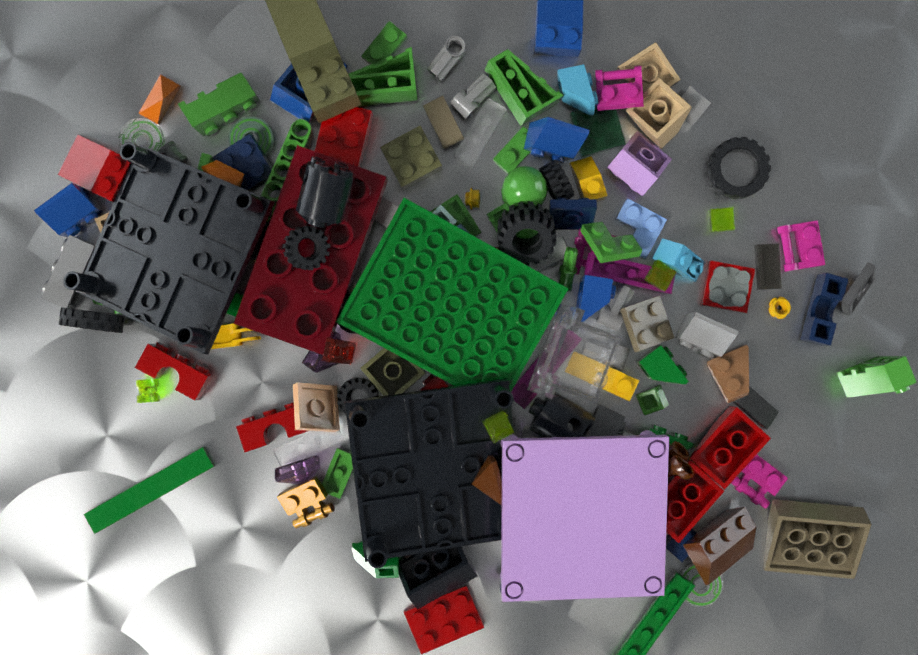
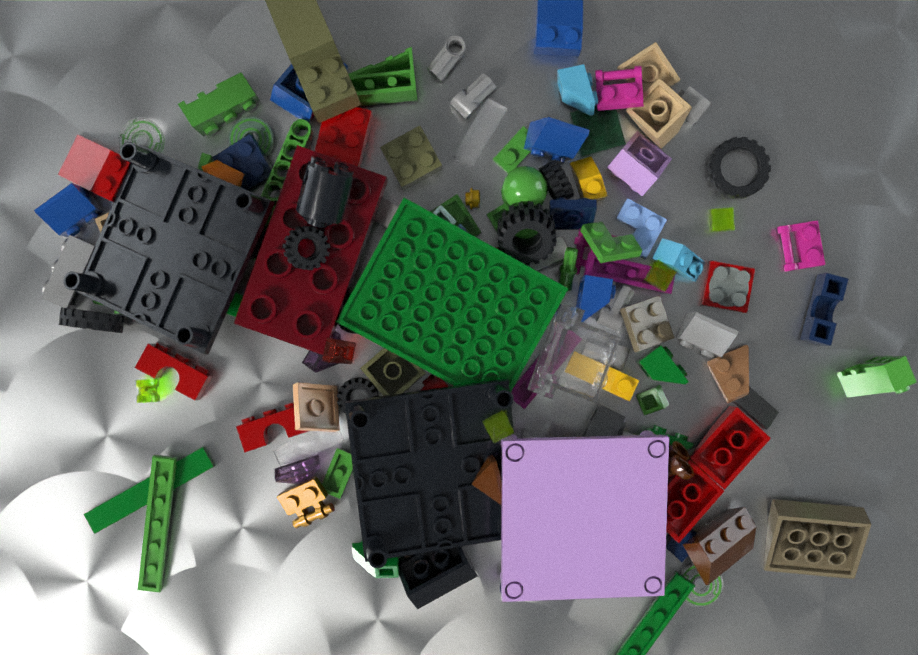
(157, 523): none -> bright green tile
(159, 99): orange slope -> none
(171, 151): dark grey bush -> none
(230, 336): yellow arm -> none
(384, 44): bright green plate -> none
(443, 122): dark tan slope -> none
(444, 619): red plate -> none
(520, 87): bright green wedge -> none
(554, 414): black cylinder -> none
(765, 476): dark pink plate -> none
(768, 266): clear smoke tile -> none
(785, 307): yellow plate -> none
(858, 289): flat silver tile -> none

